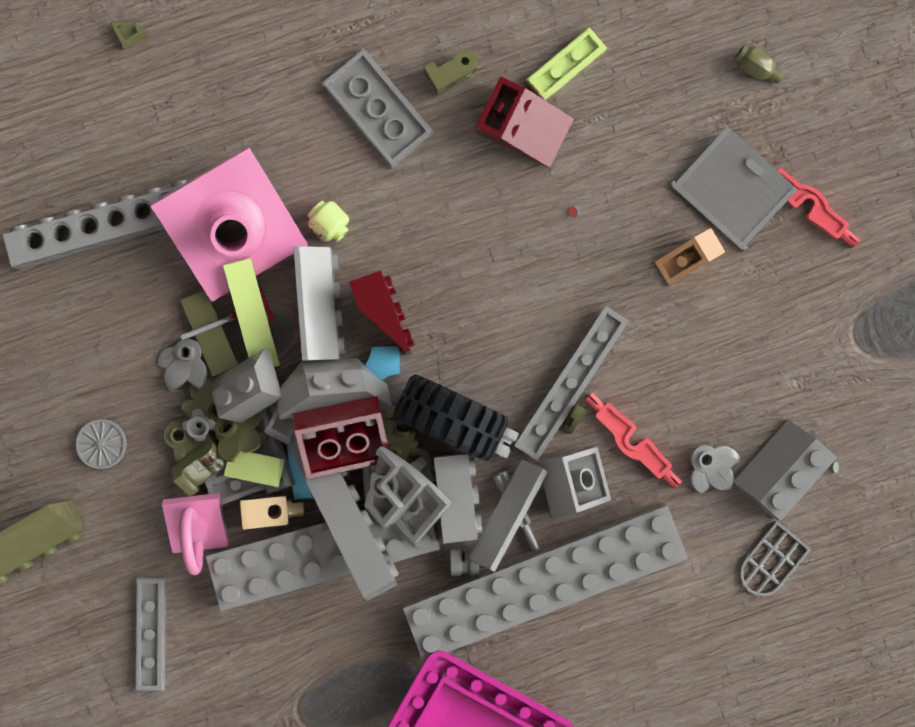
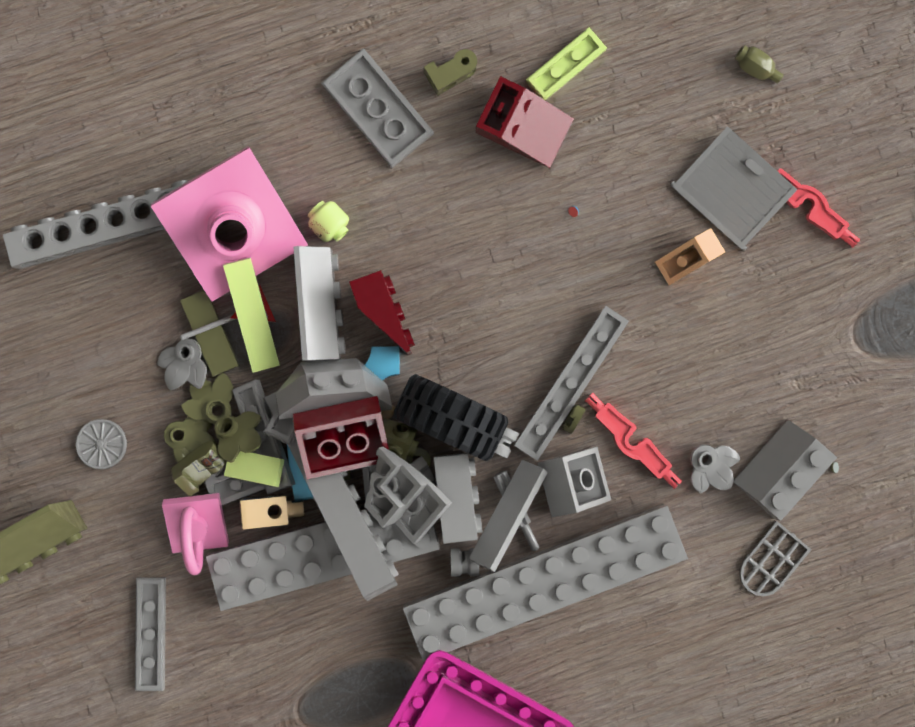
(128, 33): olive tile -> none
(193, 430): light grey plate -> none
(247, 388): light grey slope -> none

